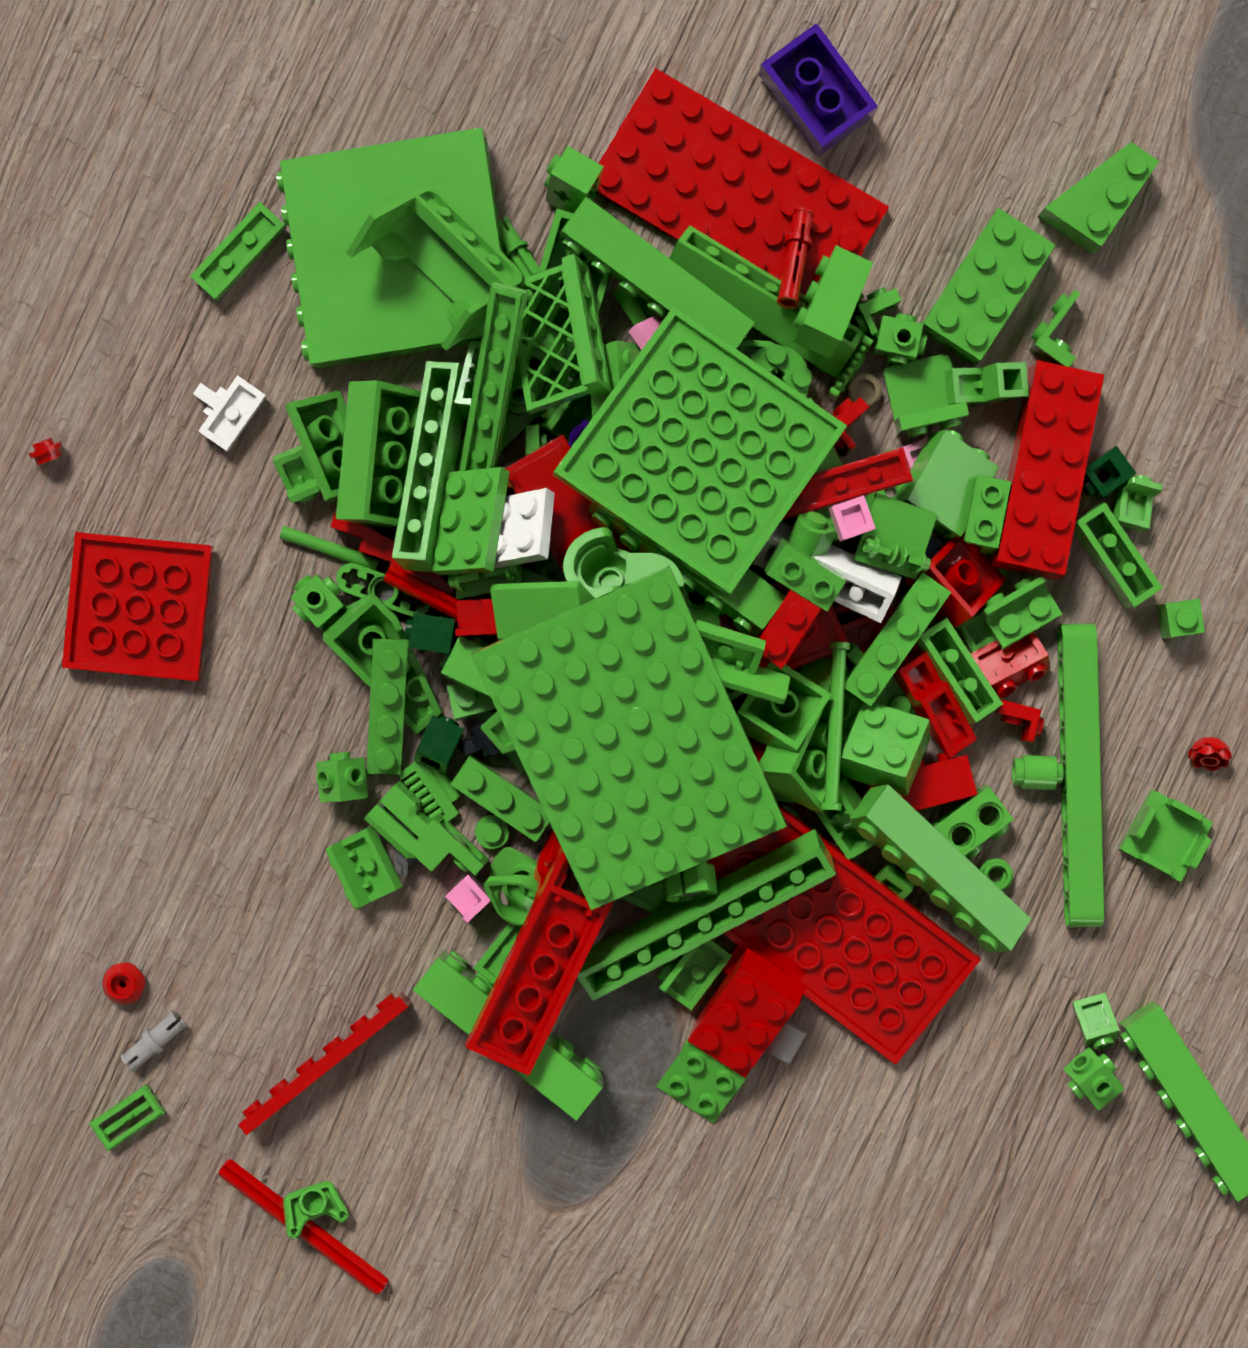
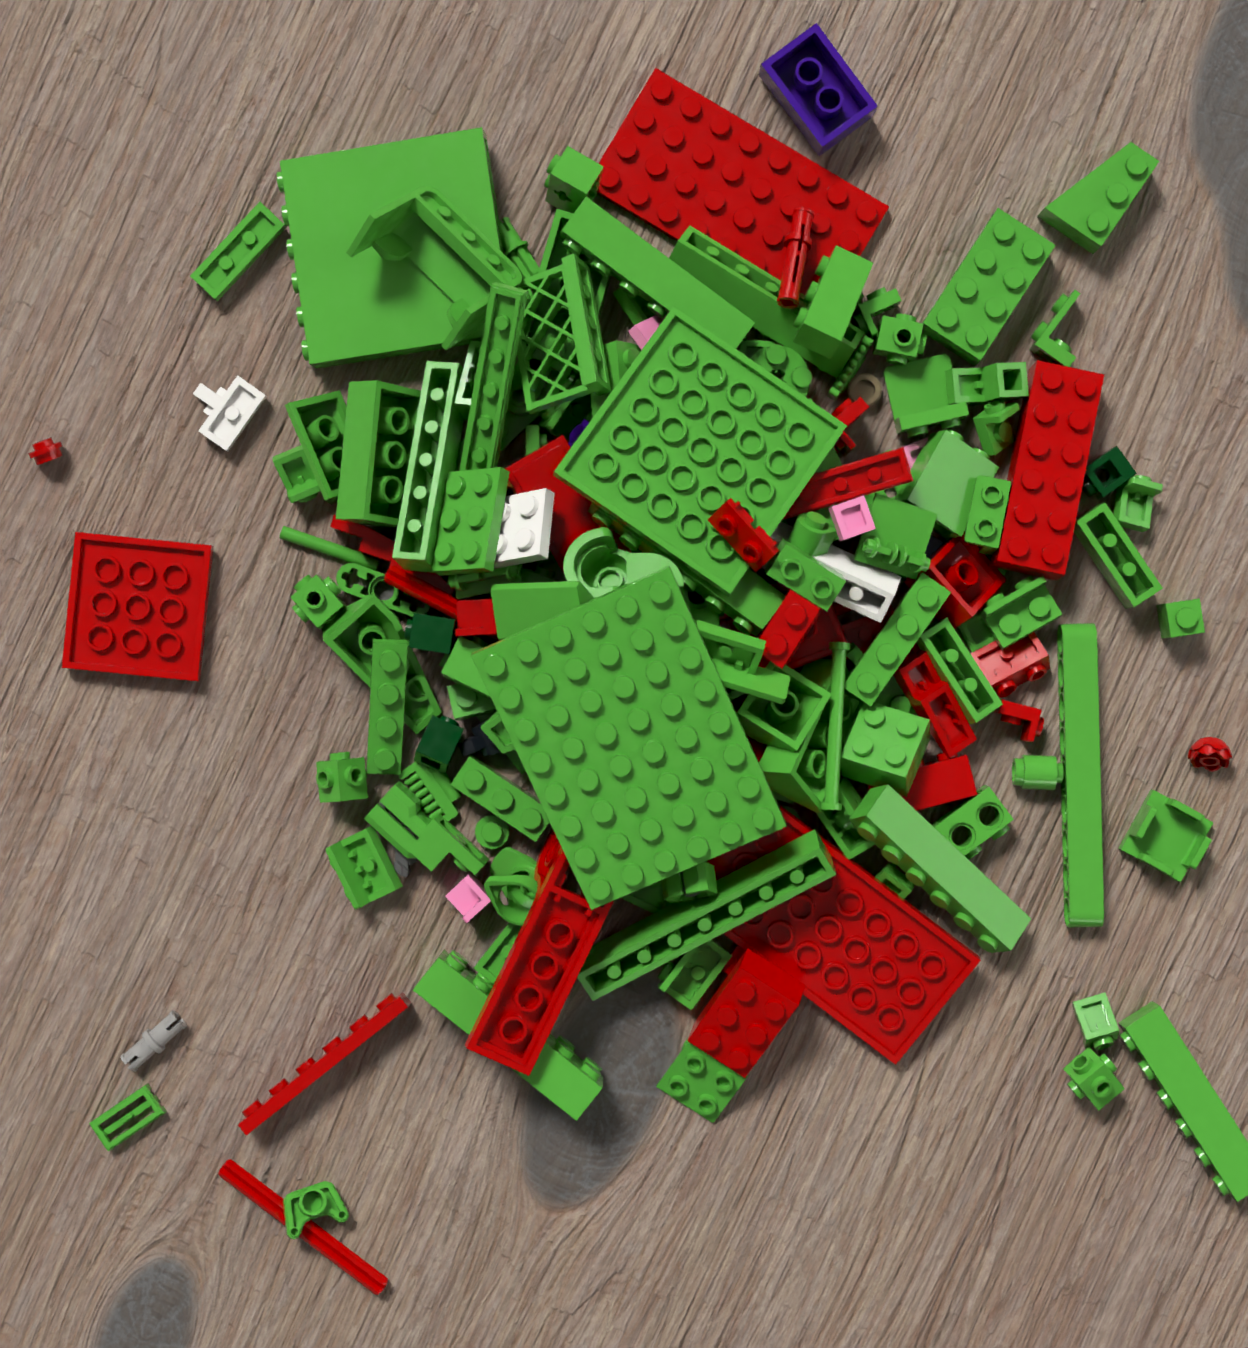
(134, 981): red plate -> none
(735, 527): none -> red hinge
(787, 1042): light grey brick -> none
(994, 427): none -> bright green bracket
(1005, 869): bright green plate -> none

